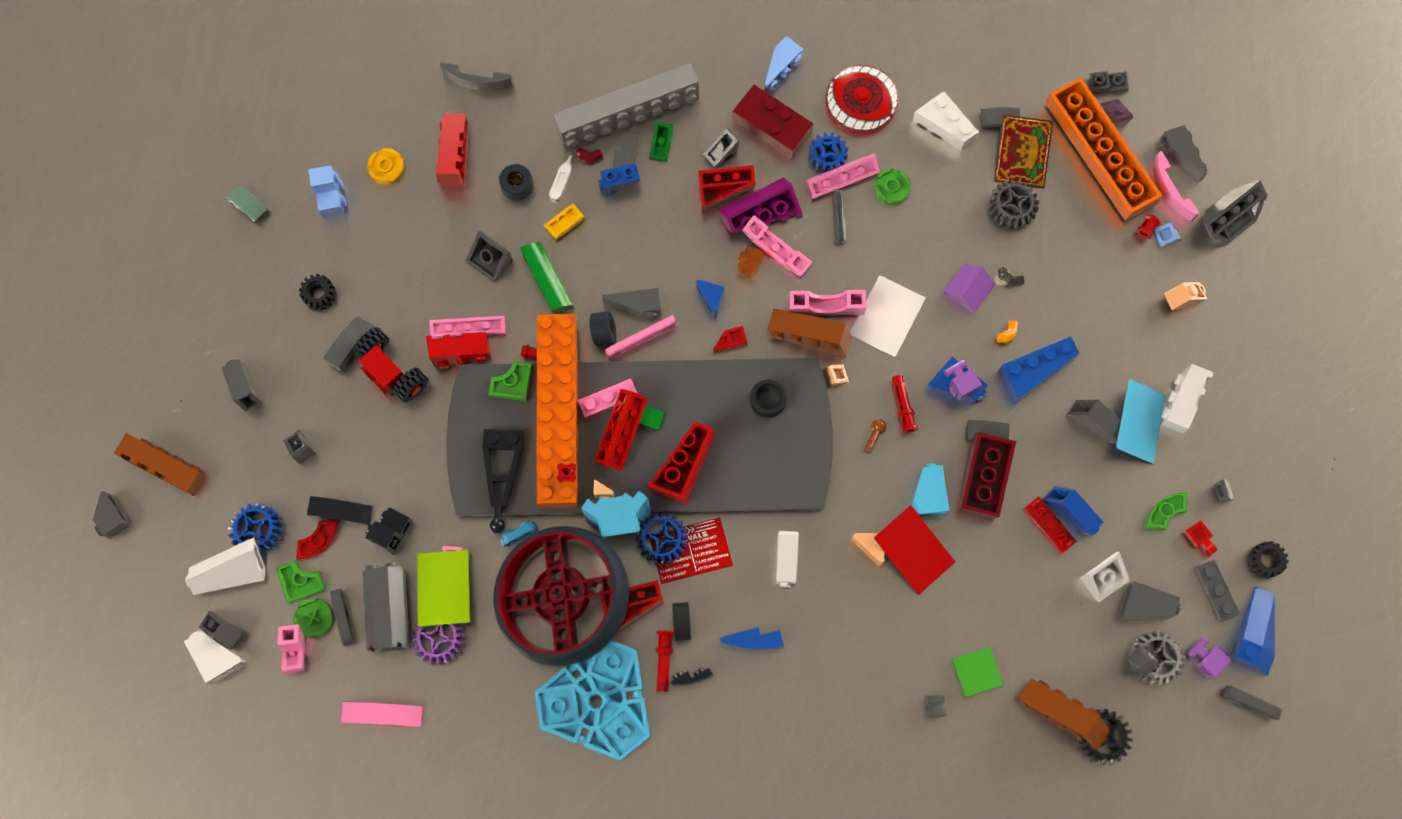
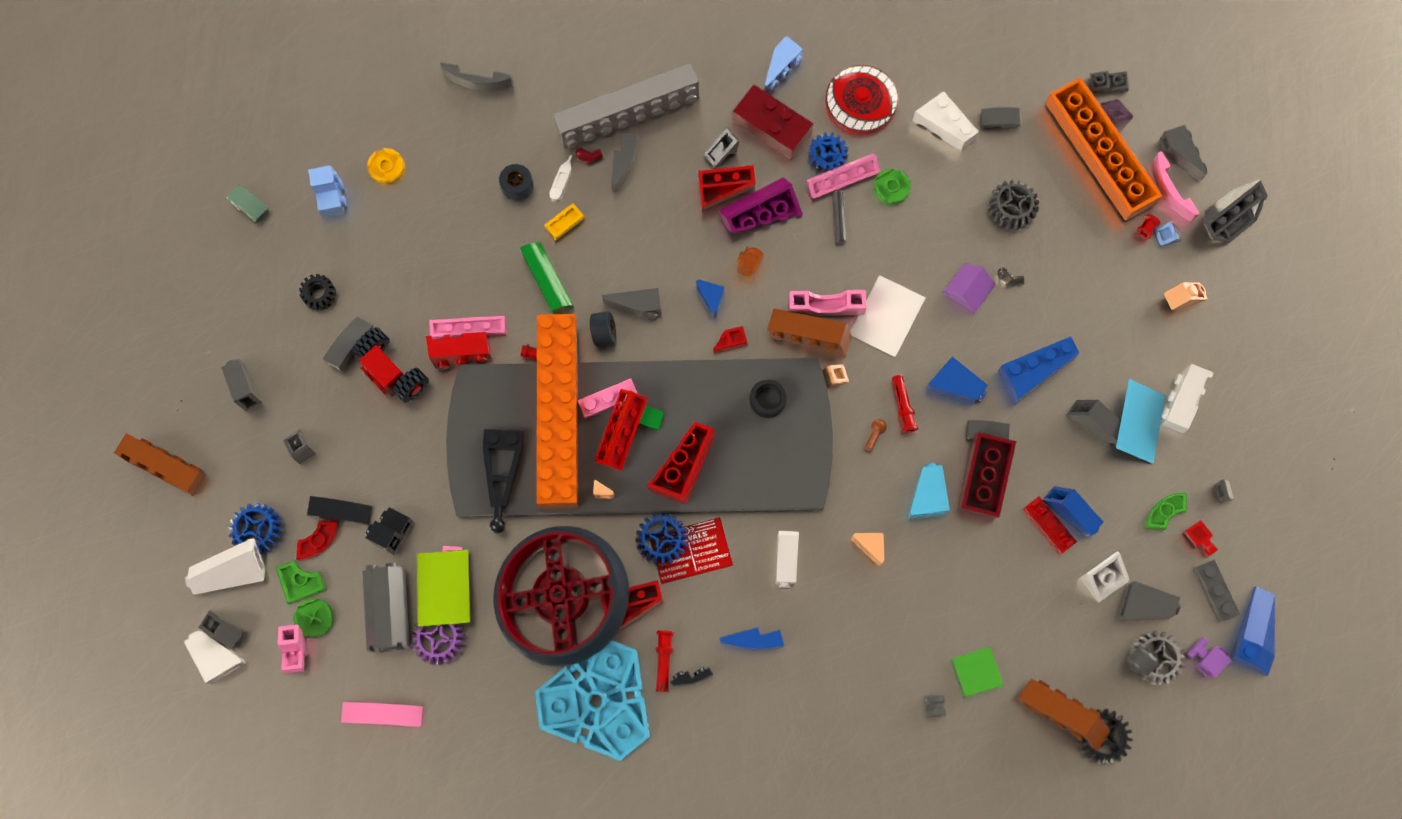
(108, 517): dark grey slope -> none
(342, 617): dark grey beam -> none
(452, 151): wedge -> none
(489, 256): dark grey slope -> none
(511, 537): dark azure plate -> none
(512, 384): bright green tile -> none
(566, 477): red plate -> none
(617, 177): blue bracket -> none
(617, 514): medium azure slope -> none
(640, 337): bright pink tile -> none
(661, 141): green slope -> none
(681, 621): black tyre -> none
(775, 247): bright pink slope -> none
(914, 549): red sticker -> none
(963, 383): medium lavender brick -> none
(1008, 335): light orange arm -> none
(1024, 150): sticker -> none
(1252, 702): dark grey beam -> none
(1276, 551): black tyre -> none

